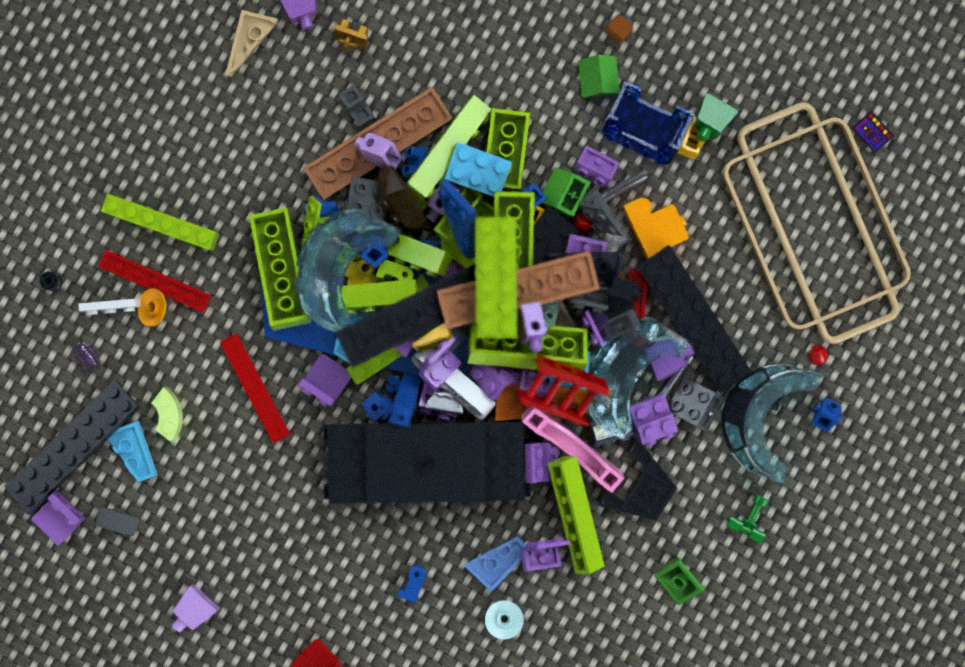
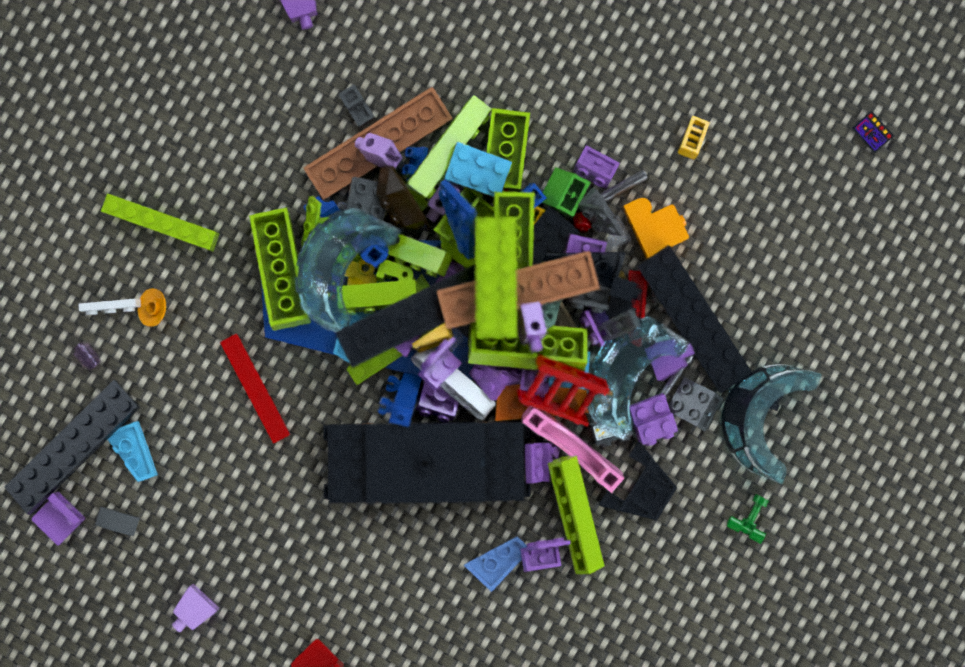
(55, 281): black wheel -> none
(152, 279): red tile -> none
(169, 414): yellowish green brick -> none
(249, 34): tan wing -> none
(325, 380): medium lavender bracket -> none
(349, 37): pearl gold hips -> none
(372, 405): blue brick -> none
(416, 579): blue leg -> none
(444, 403): light grey tile -> none
(501, 629): light aqua dish -> none
(599, 76): bright green slope -> none
(619, 29): dark orange piece -> none
(645, 126): clear blue windscreen -> none
(679, 581): bright green slope -> none
(712, 117): torso -> none
(818, 355): red piece -> none
(826, 414): blue brick -> none
(888, 290): tan bar -> none

